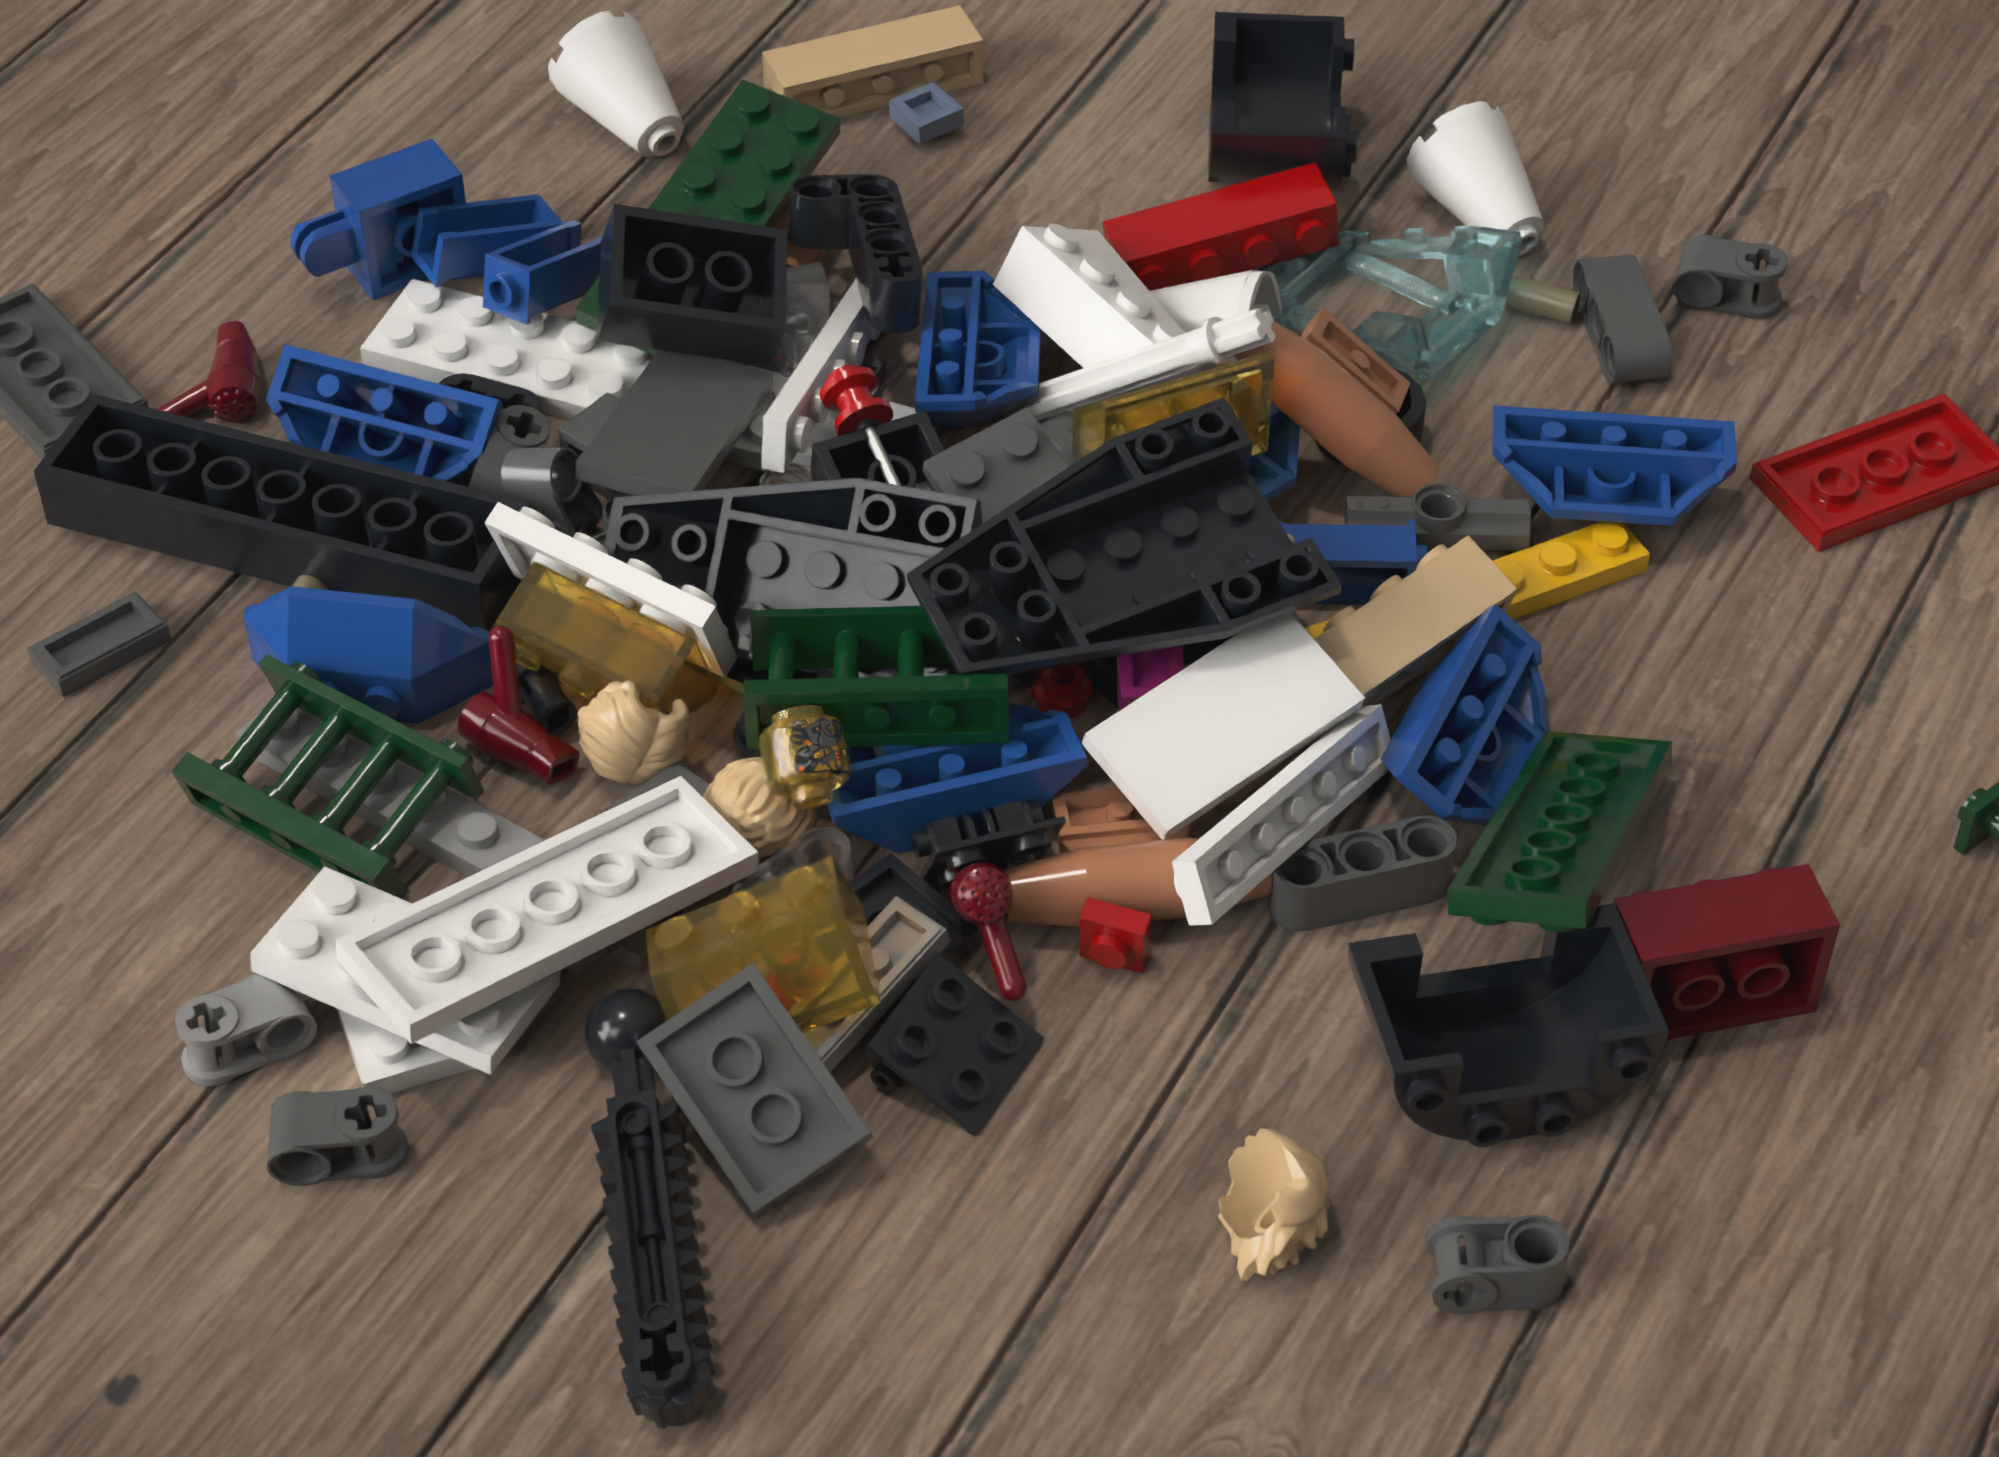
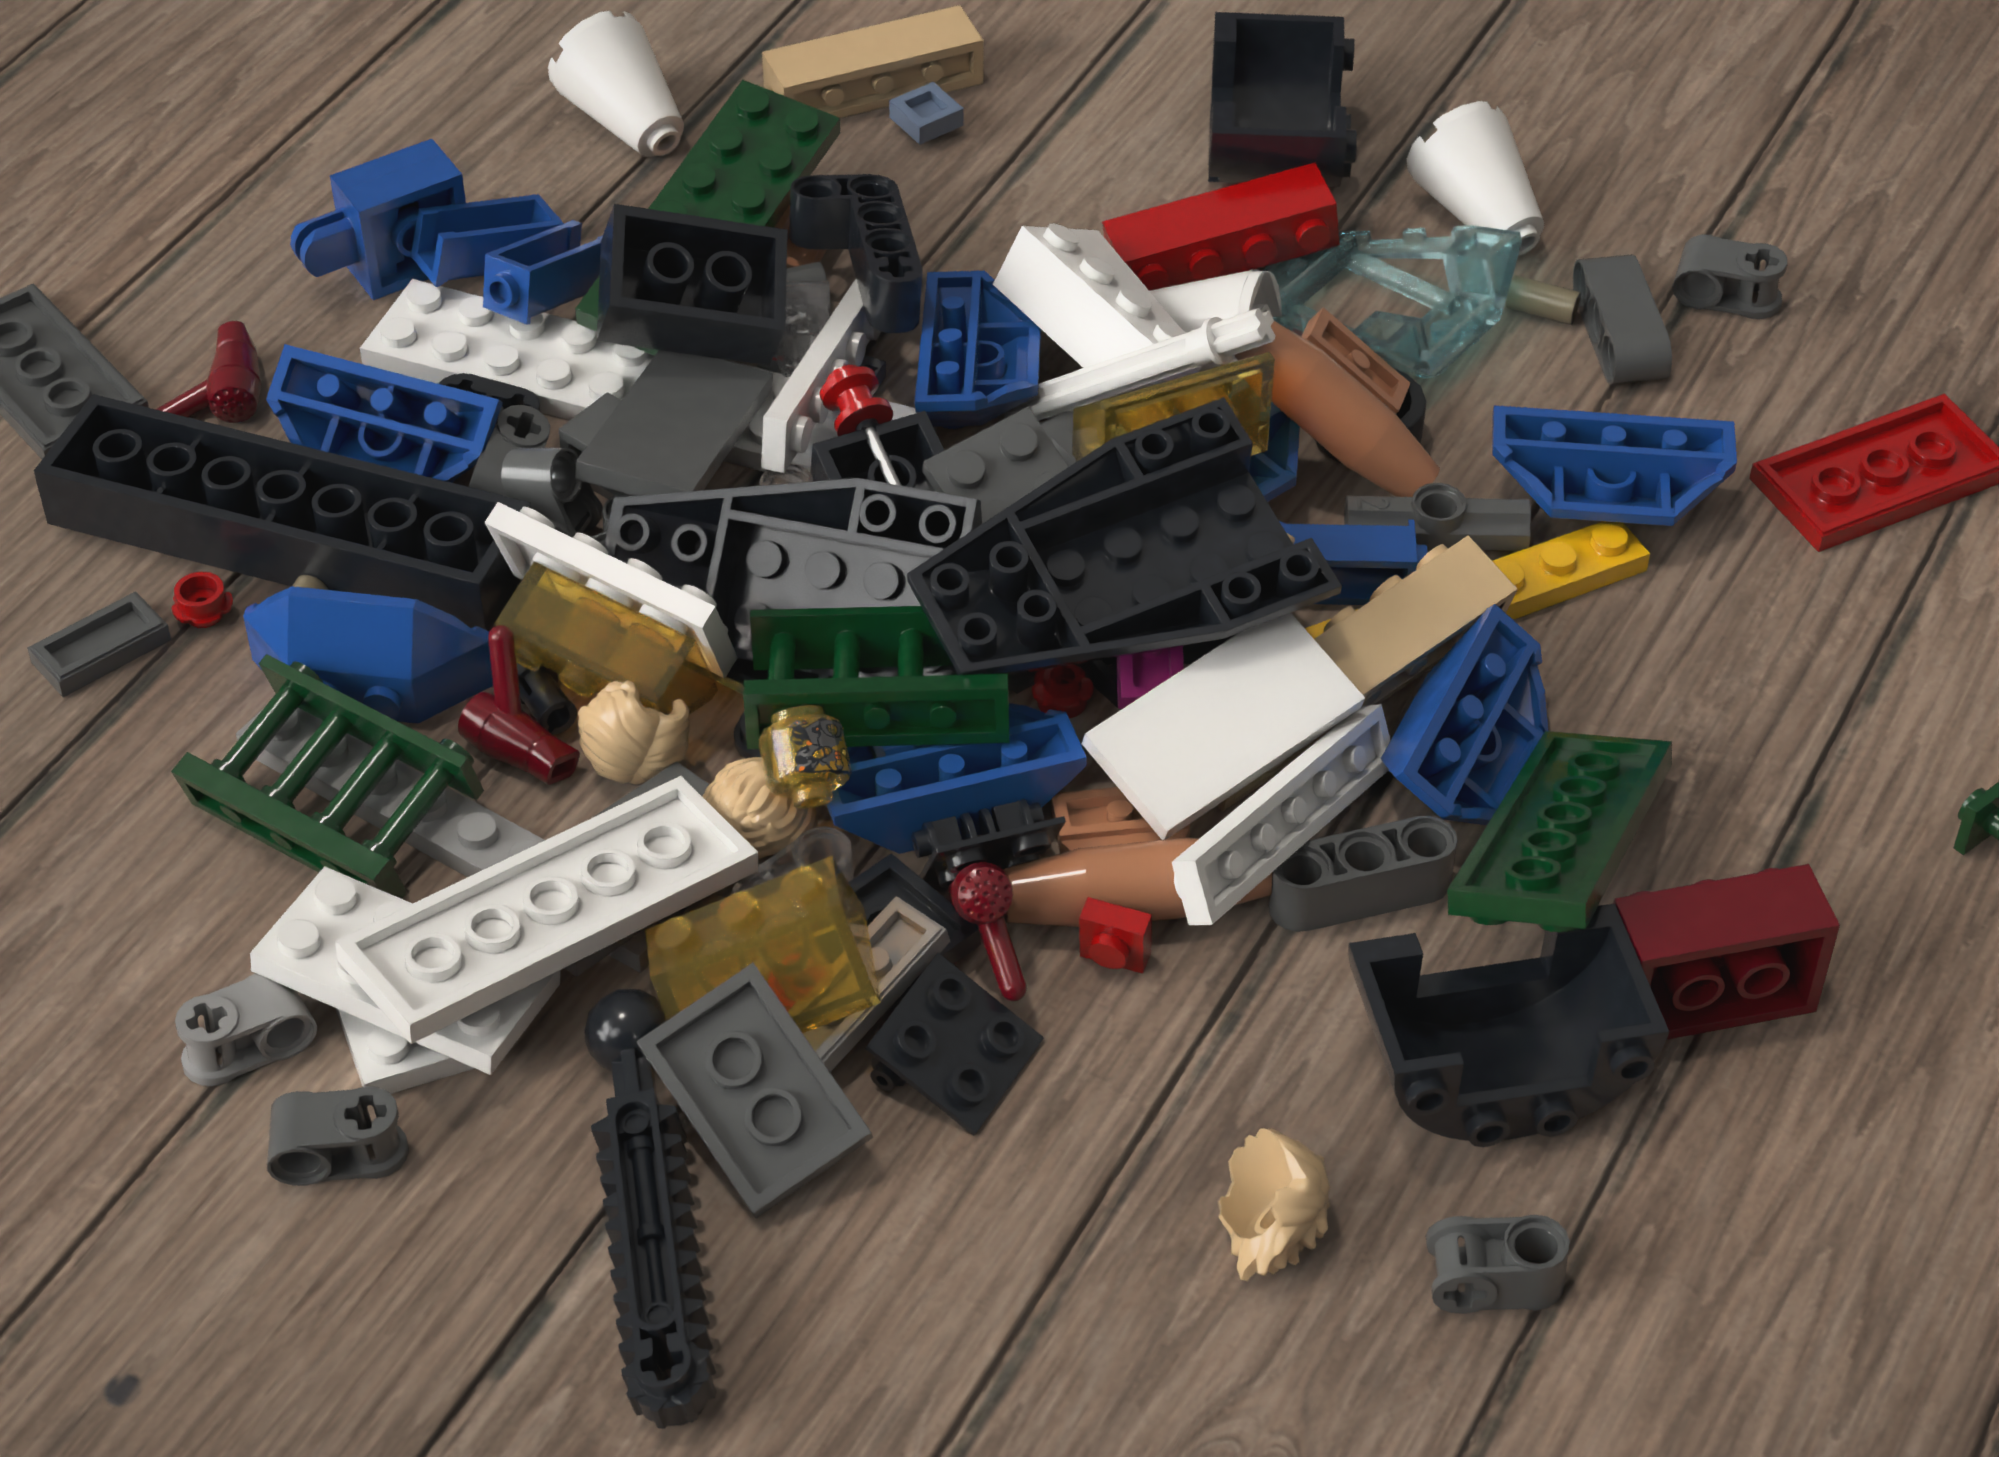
(201, 599): none -> red plate

